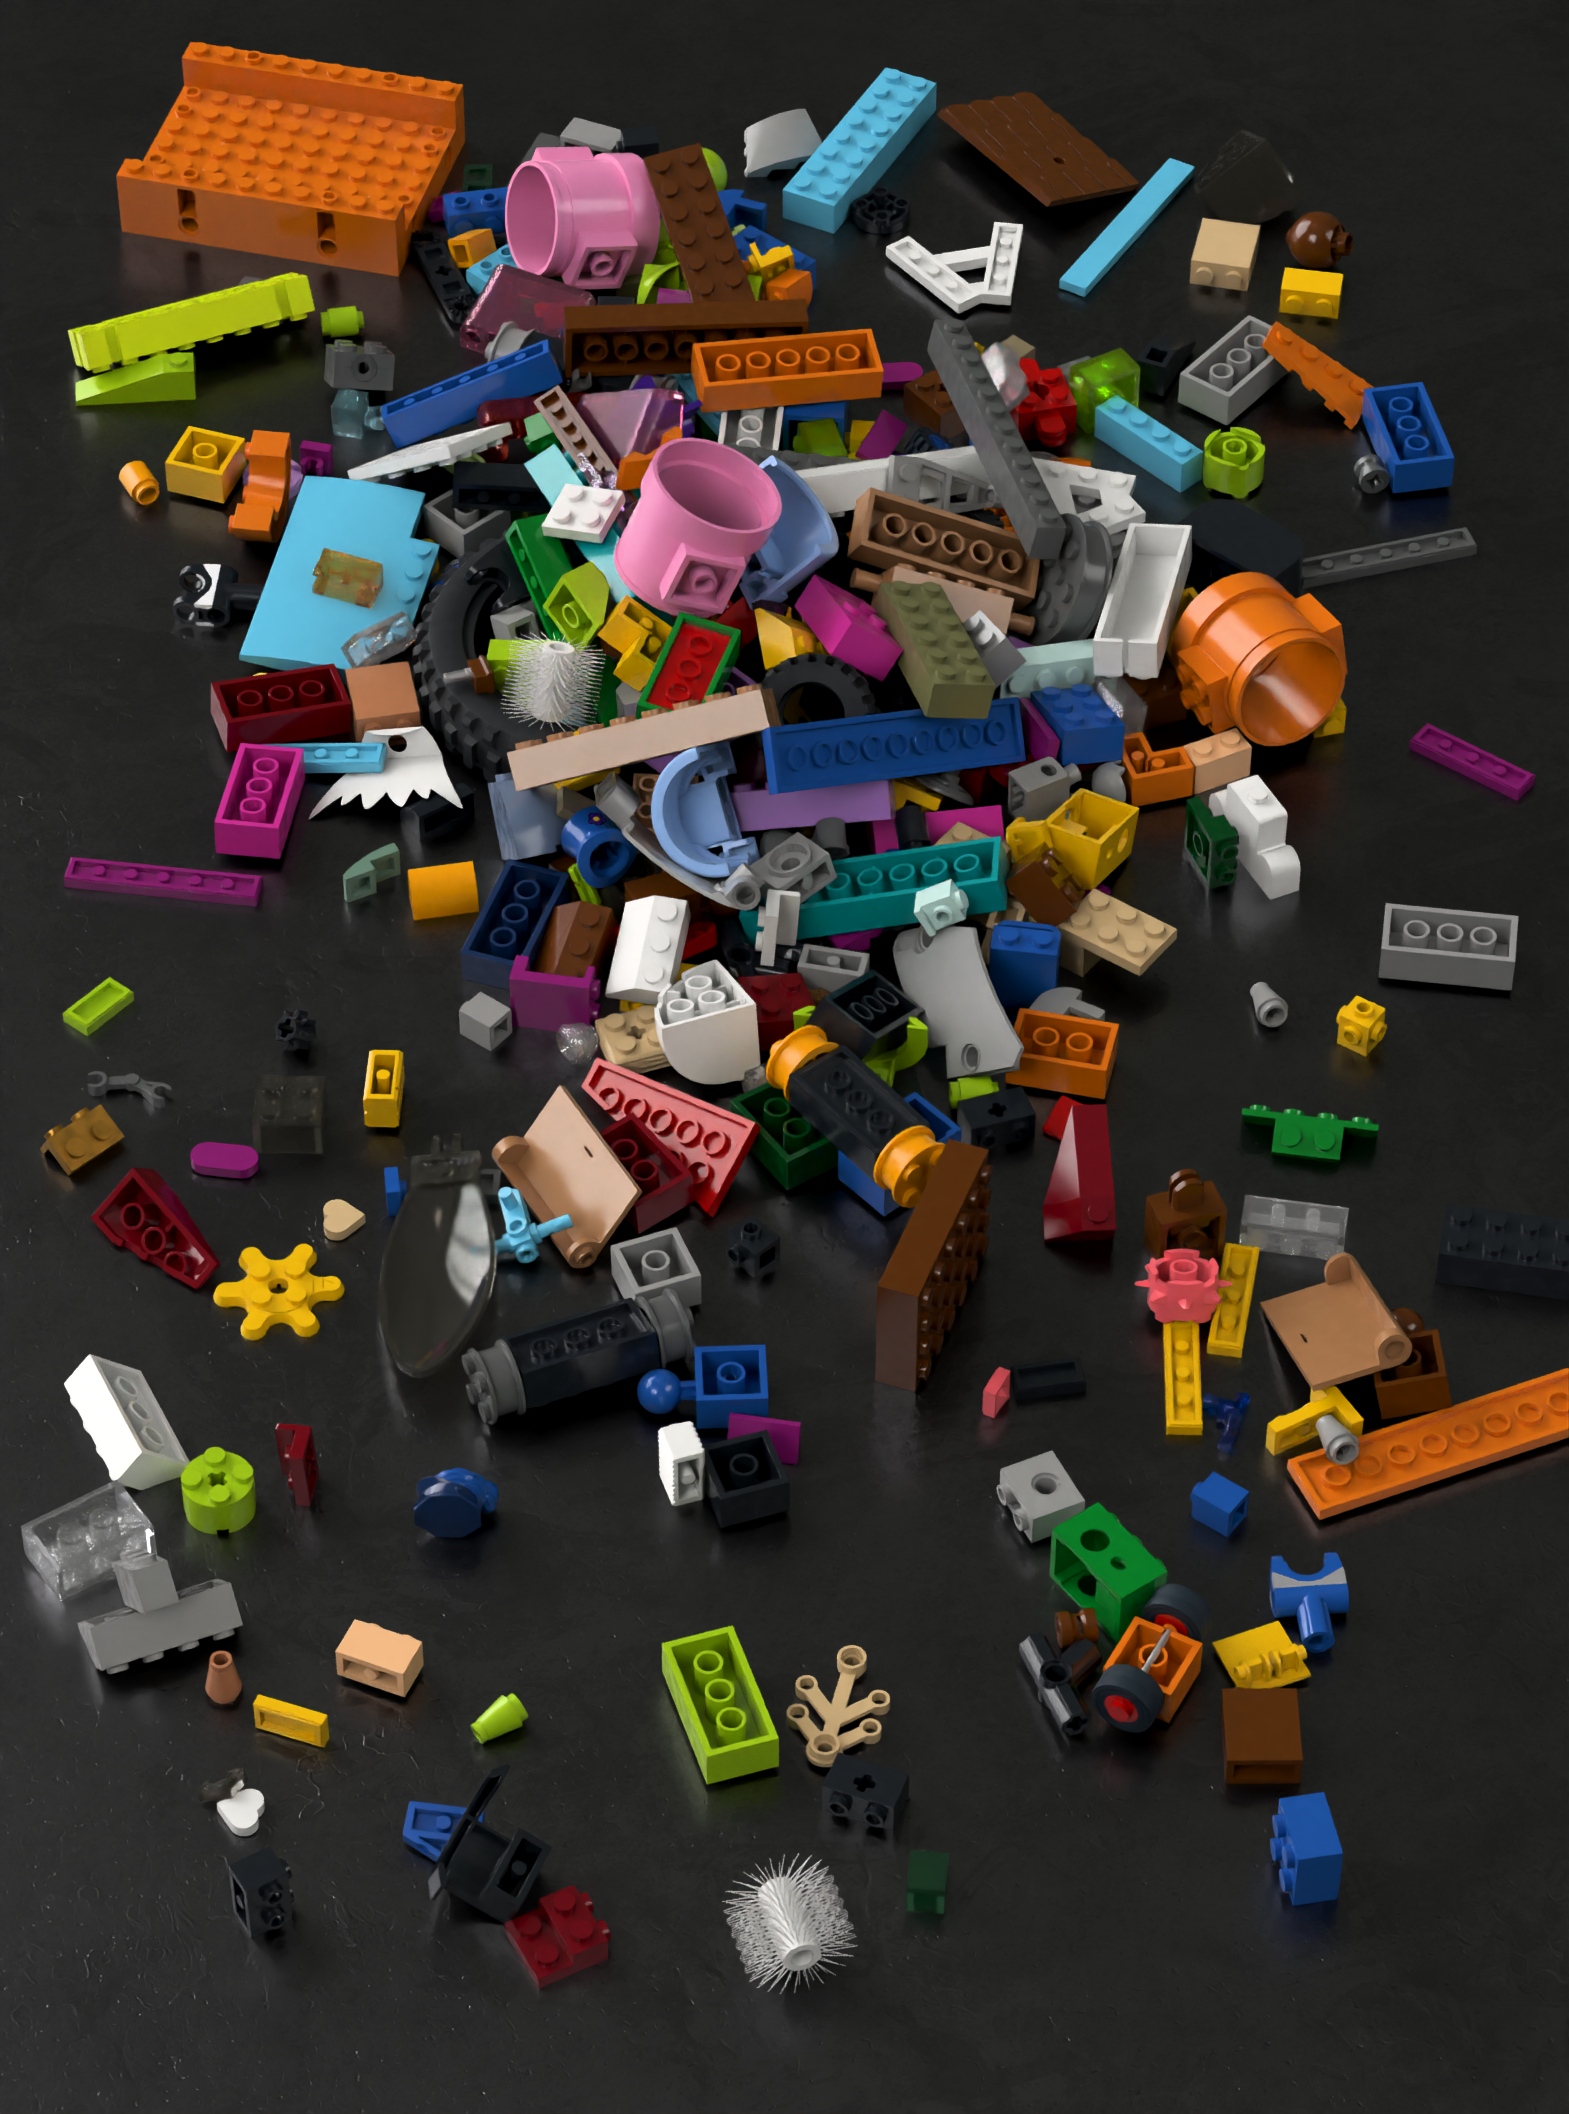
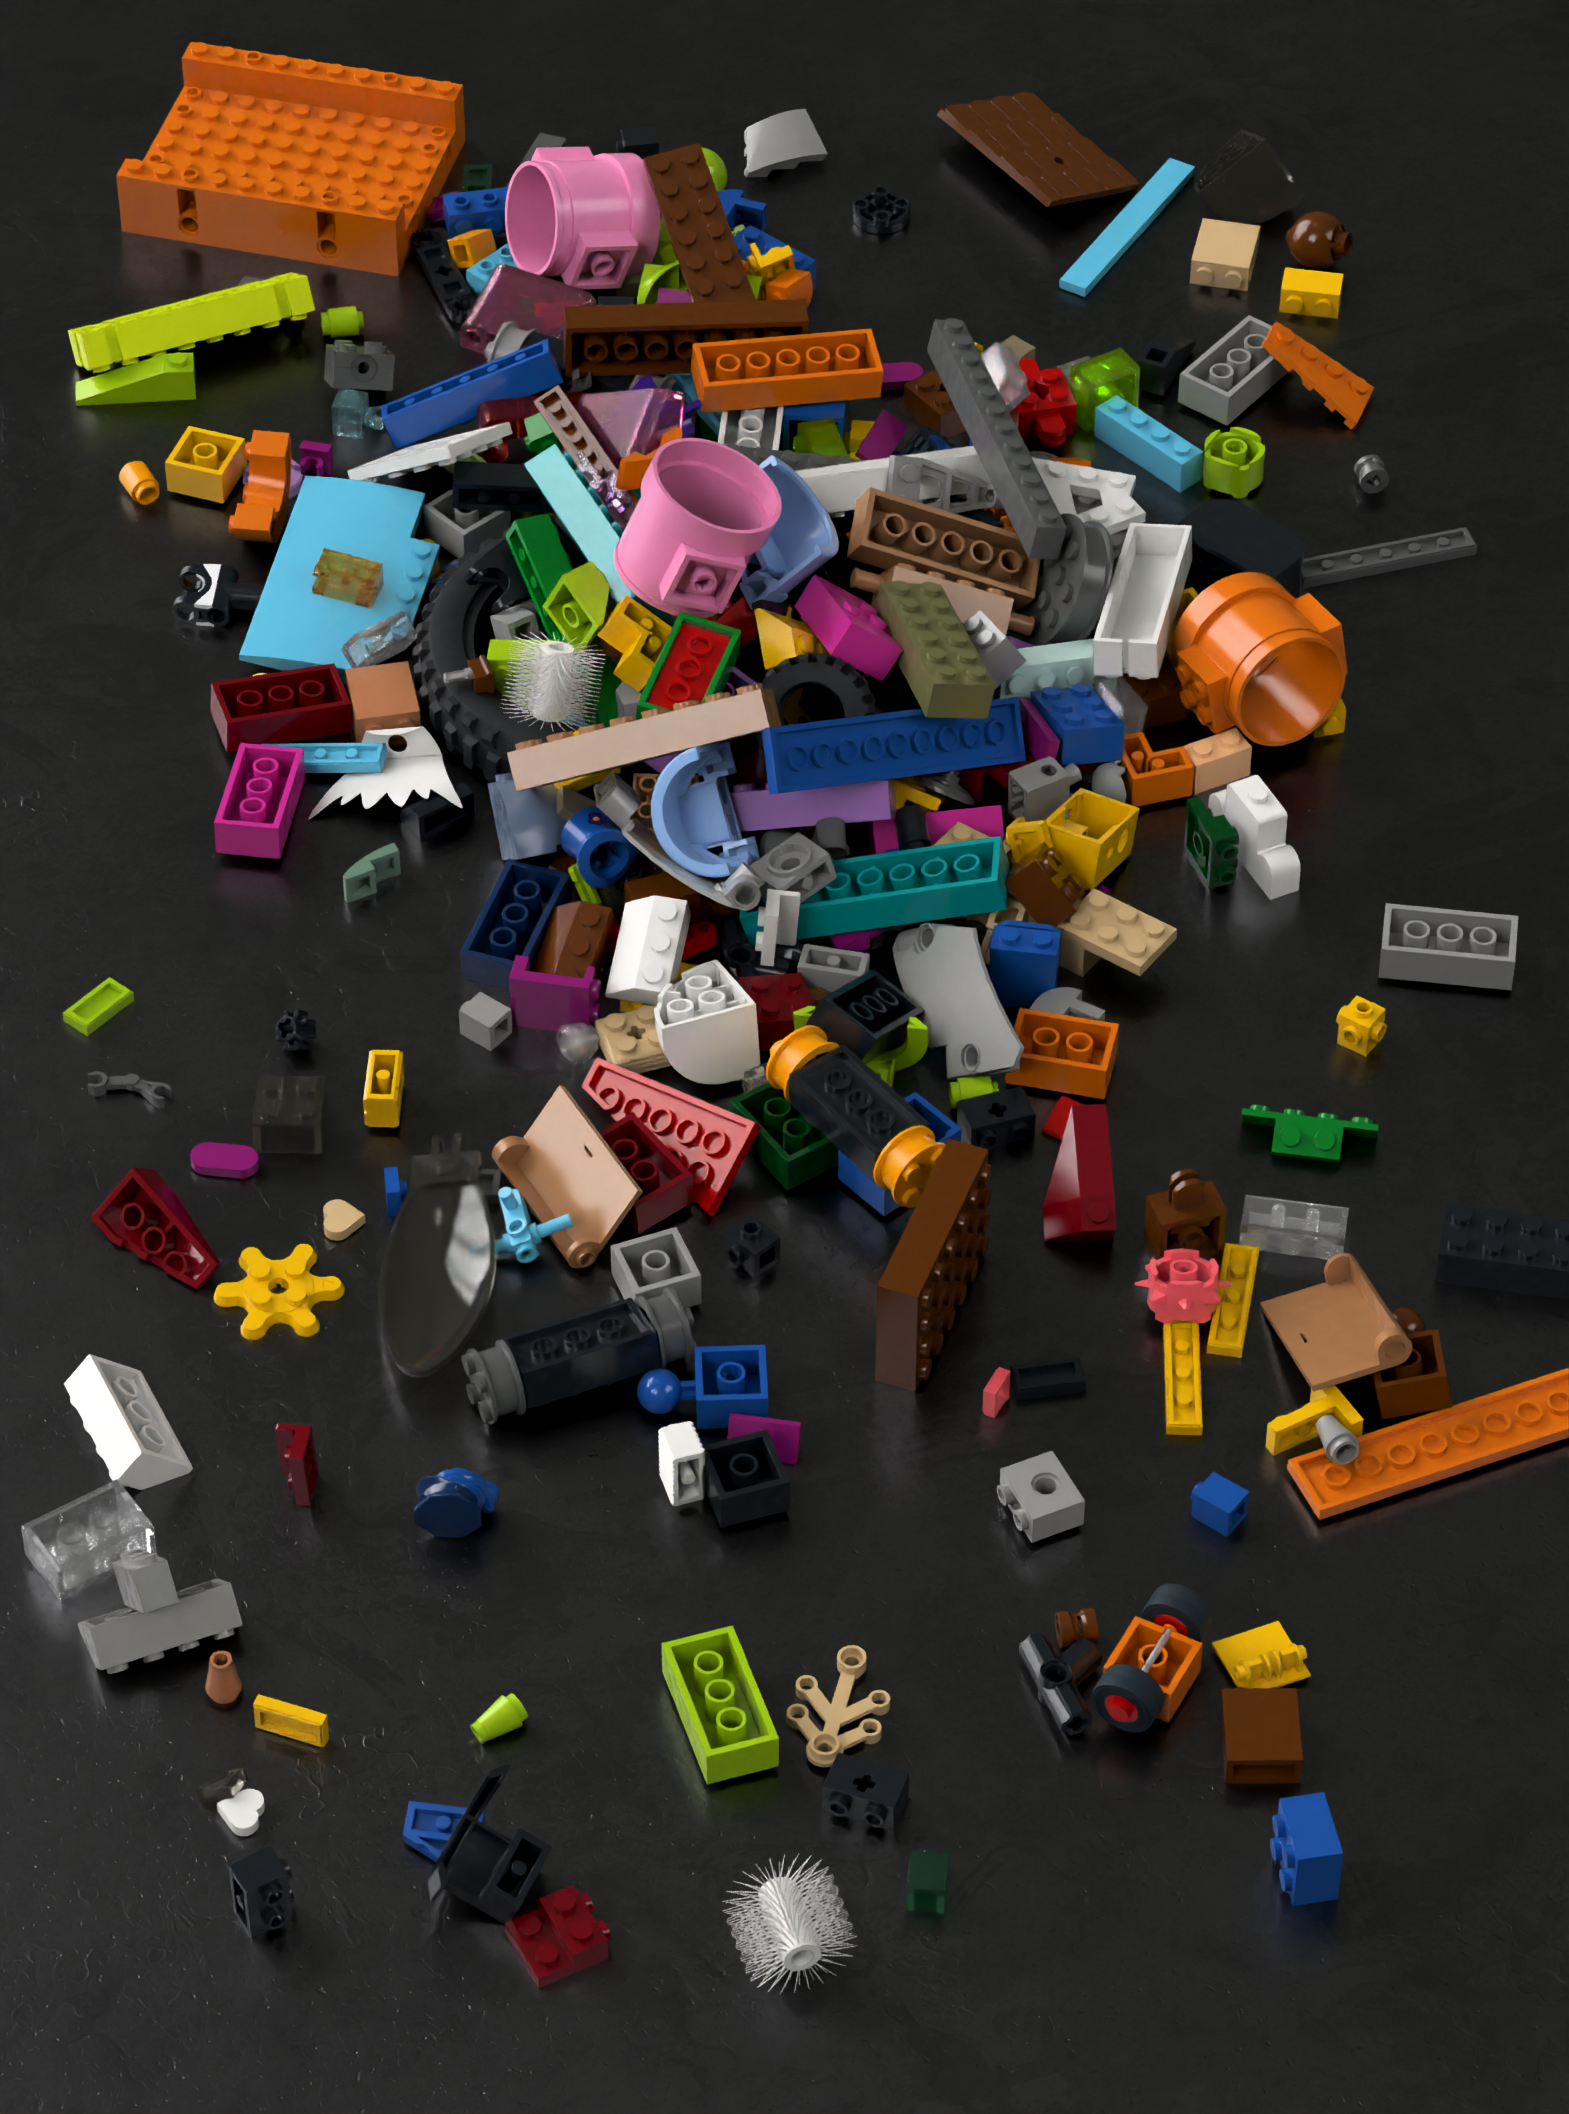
(83, 1139): pearl gold bracket -> none
(163, 881): magenta tile -> none
(218, 1491): lime brick -> none
(379, 1657): light nougat brick -> none
(443, 890): light orange brick -> none
(583, 513): white plate -> none
(590, 134): light grey brick -> none
(859, 150): medium azure brick -> none
(939, 270): white plate -> none
(940, 906): light aqua brick -> none
(1124, 1570): green piece -> none
(1228, 1415): clear blue hose -> none
(1269, 1007): light grey cone -> none
(1310, 1599): blue connector -> none
(1408, 437): blue brick -> none
(1472, 762): magenta tile -> none

